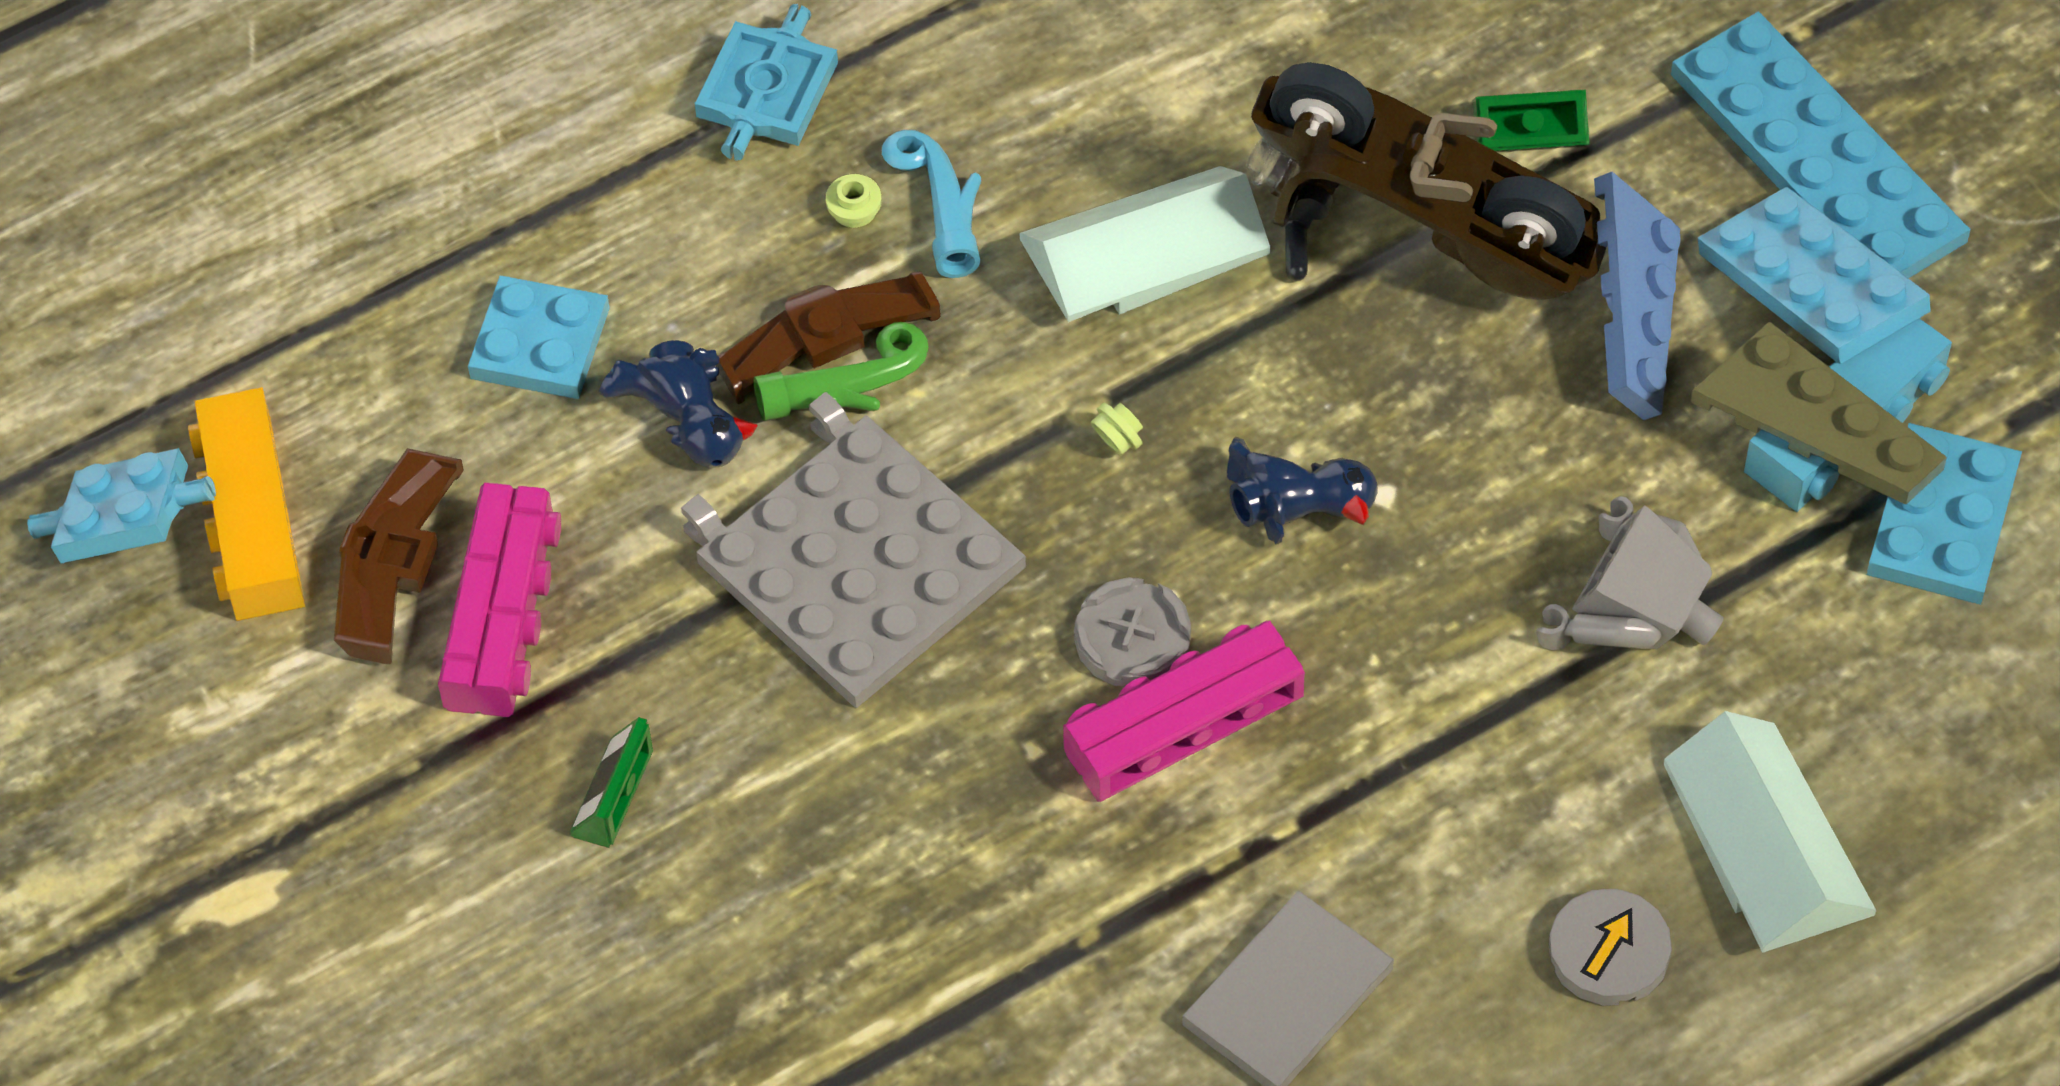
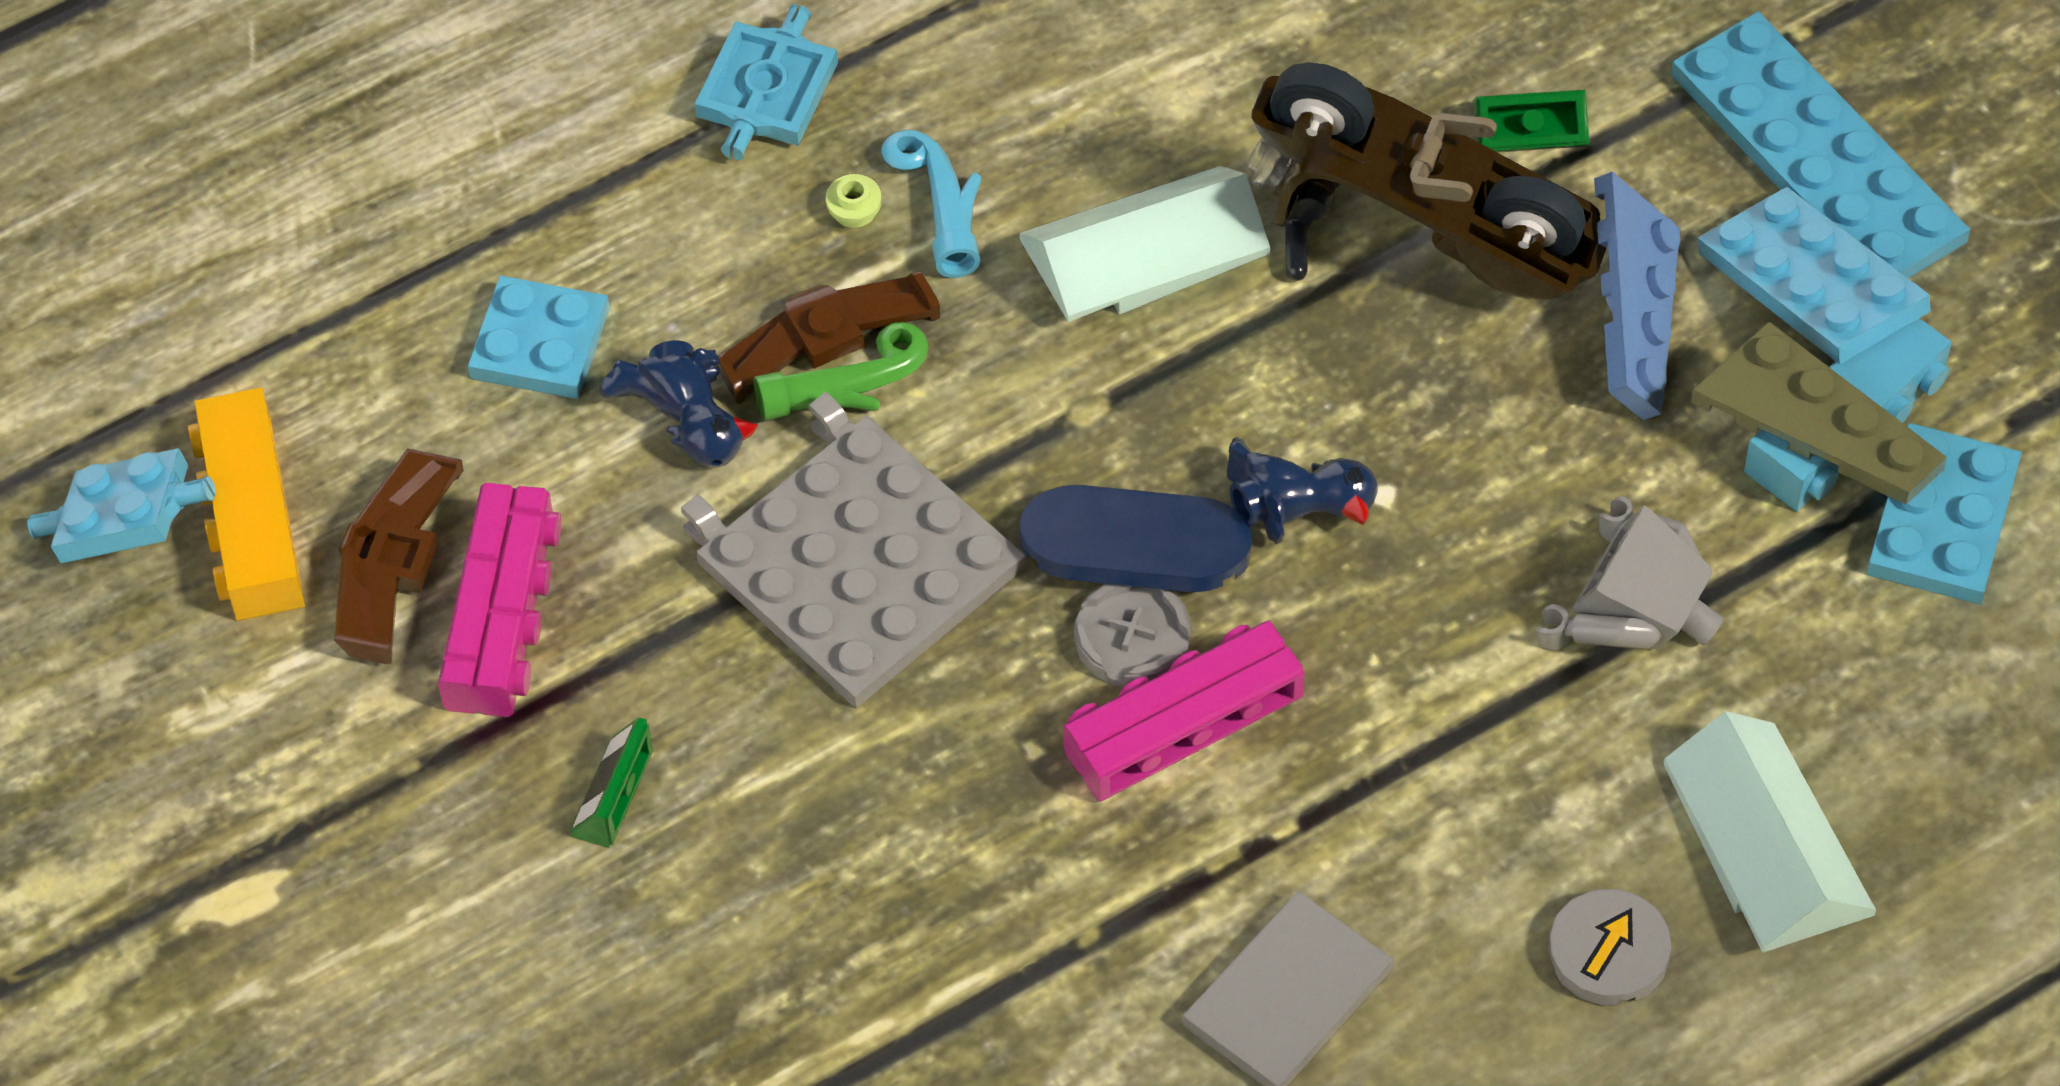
(1117, 427): yellowish green plate -> none
(1135, 538): none -> dark blue tile

